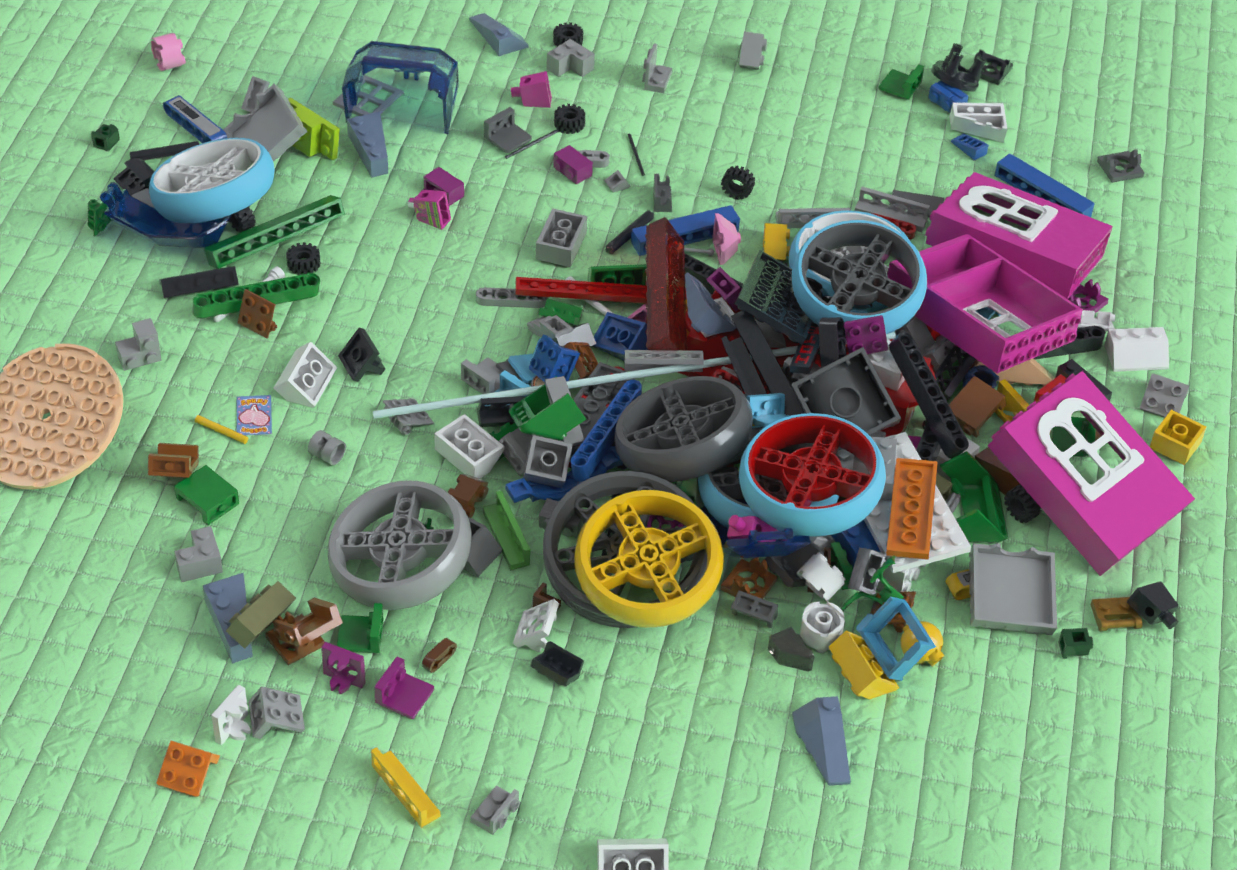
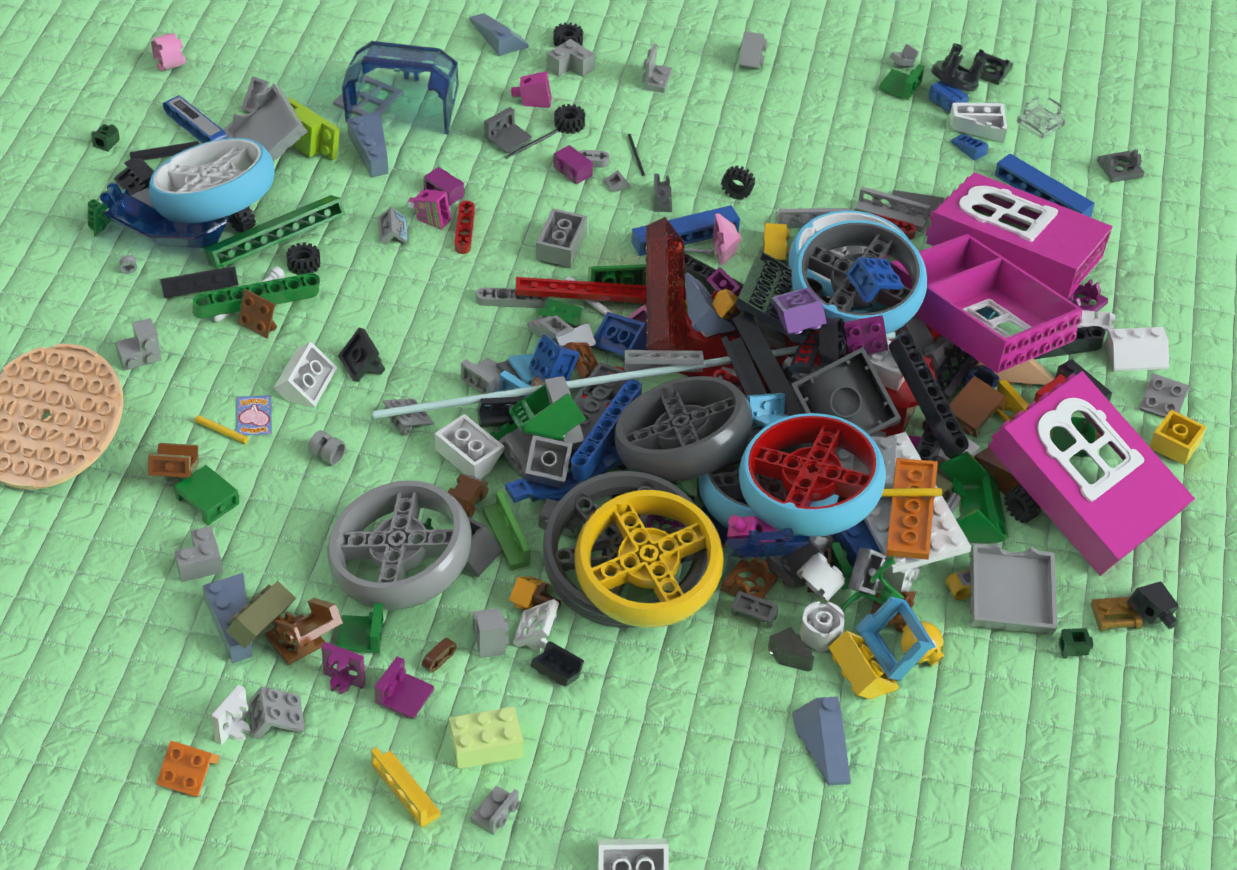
(131, 267): none -> light grey bush
(392, 225): none -> light grey panel
(464, 227): none -> red beam
(486, 737): none -> yellowish green brick
(490, 632): none -> light grey brick
(524, 590): none -> light orange slope
(626, 234): black axle -> none
(725, 304): none -> light orange slope
(799, 310): none -> medium lavender slope
(871, 275): none -> blue bracket
(906, 57): none -> light grey bracket
(911, 492): none -> yellow bar
(1041, 119): none -> clear panel

